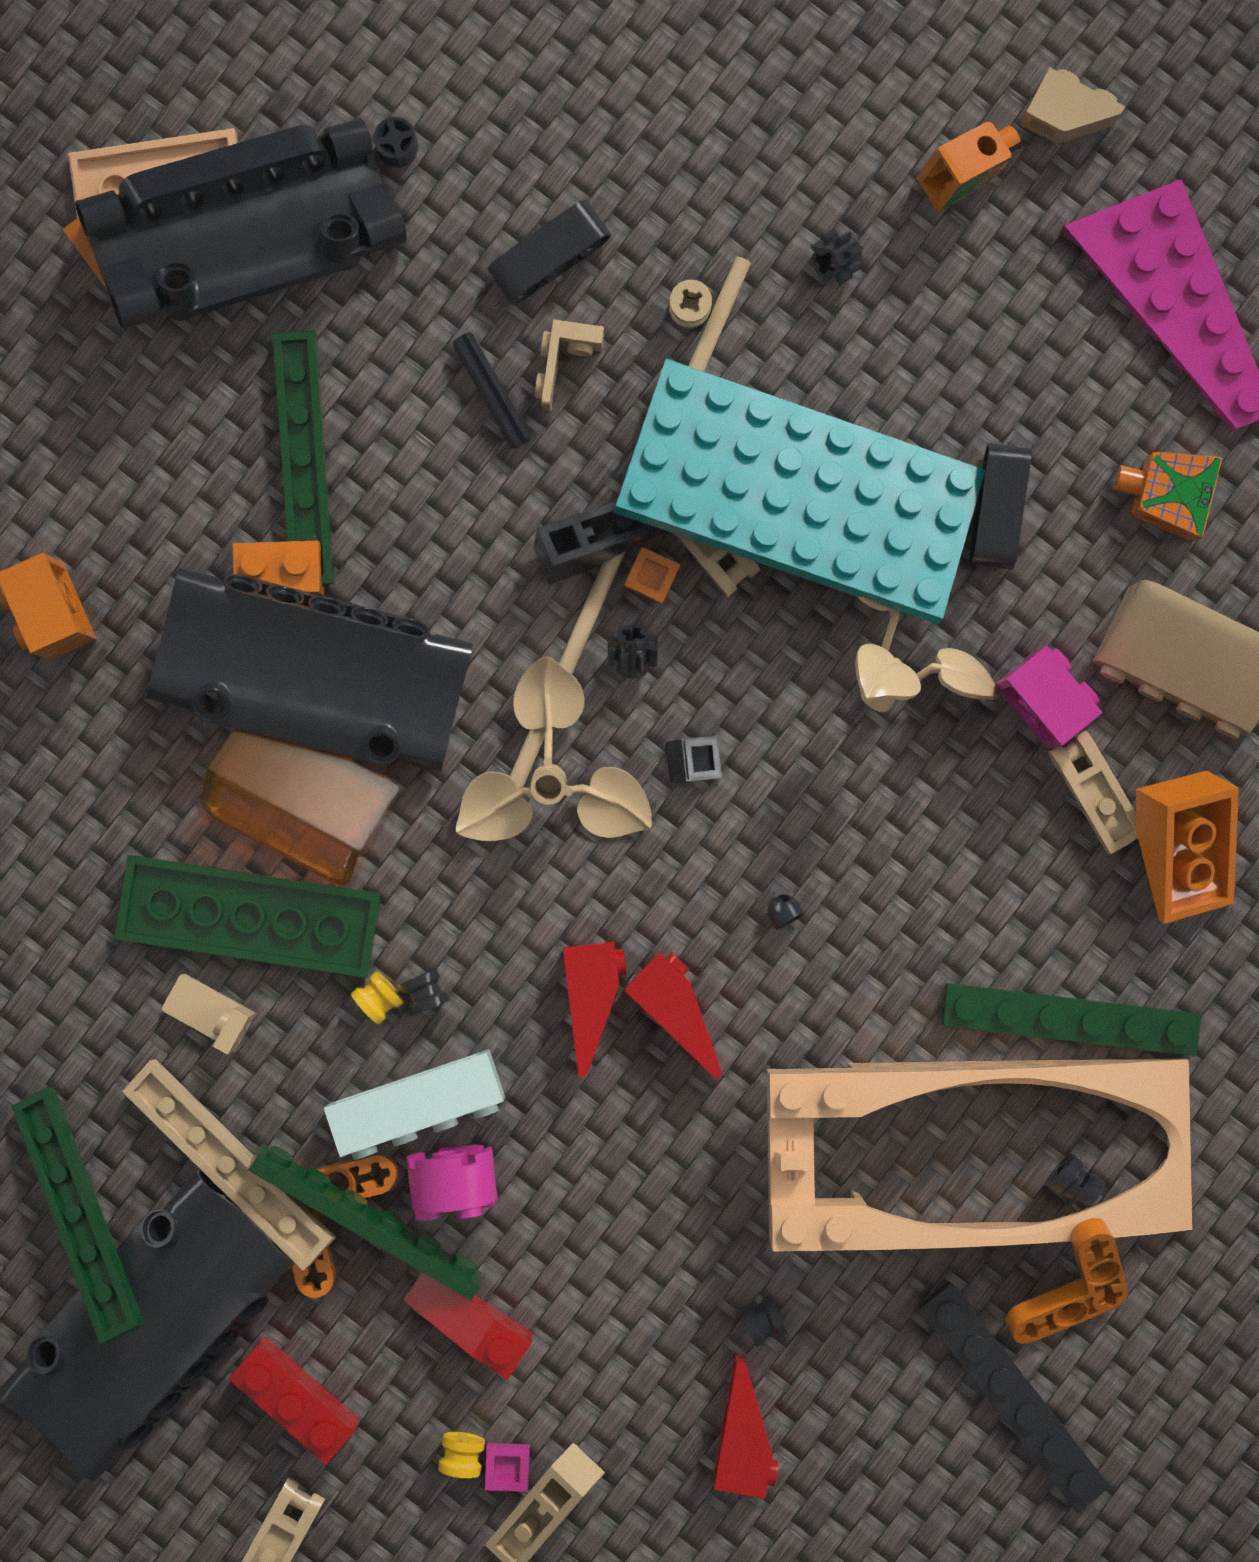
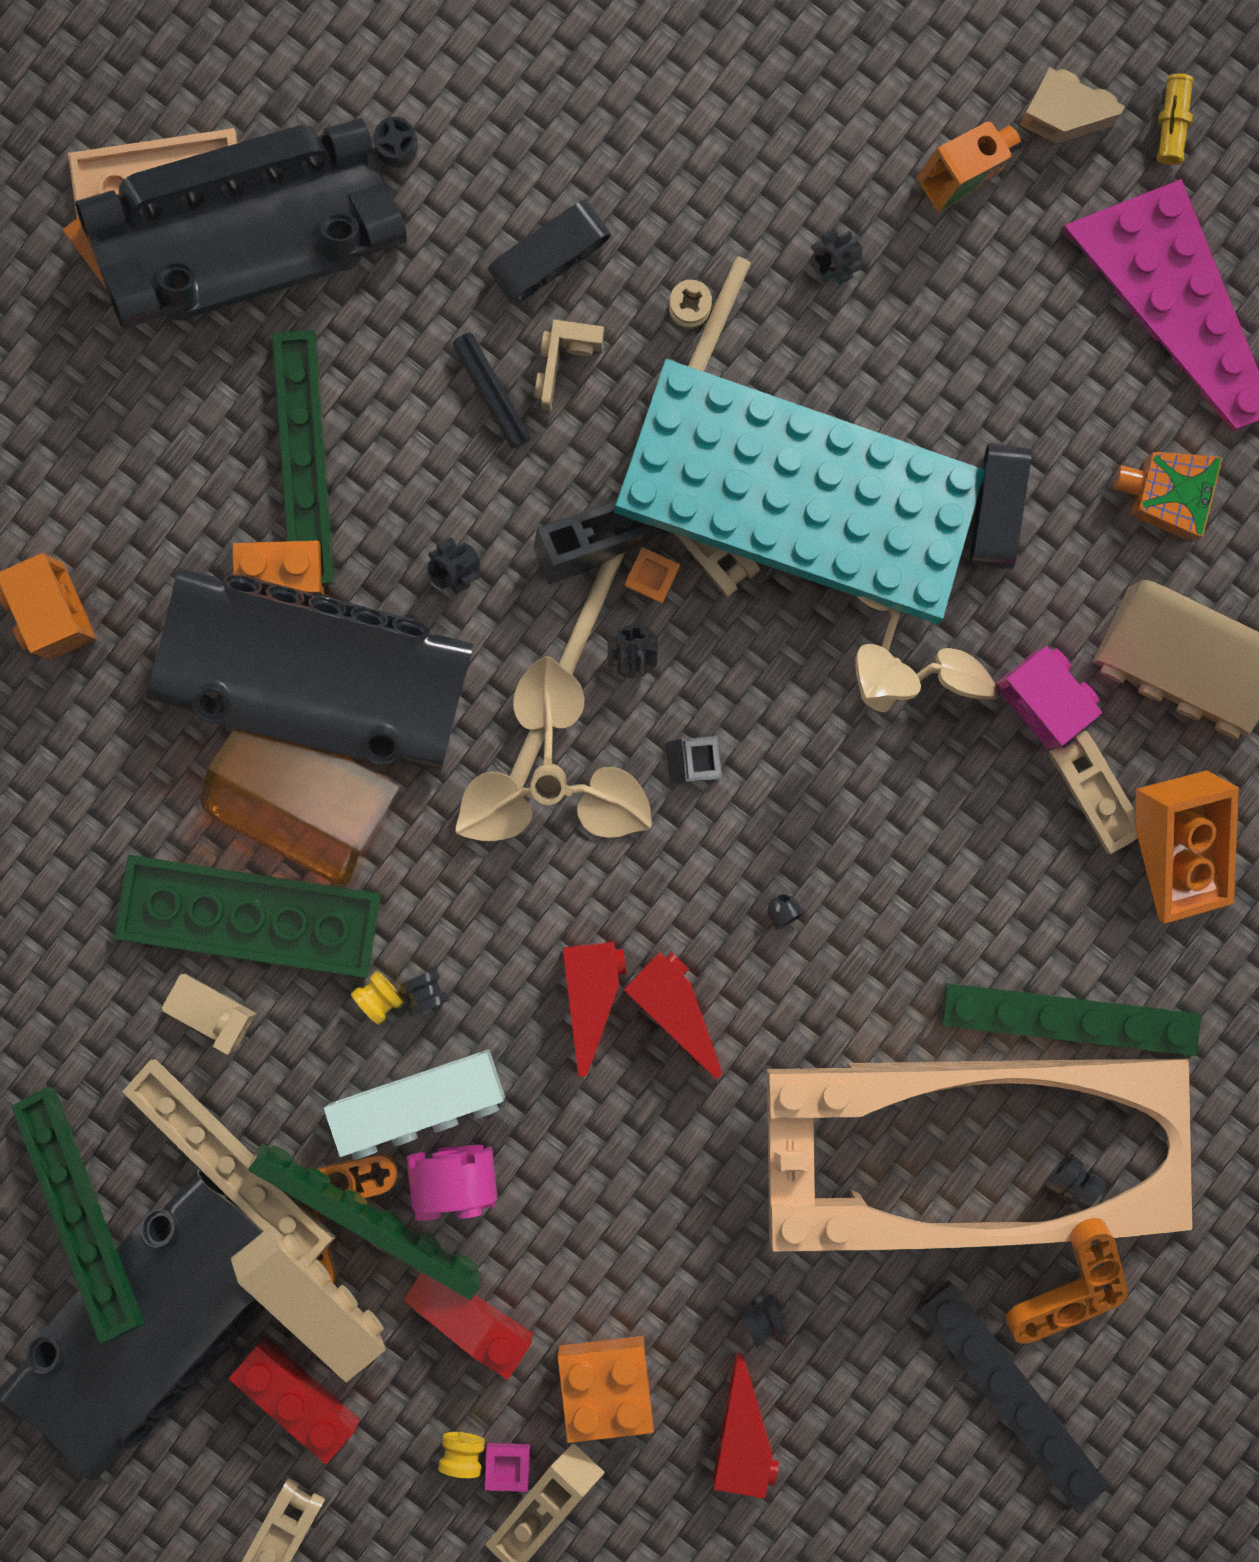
(309, 1303): none -> tan brick
(453, 565): none -> black gear
(605, 1389): none -> orange brick
(1175, 119): none -> yellow pin

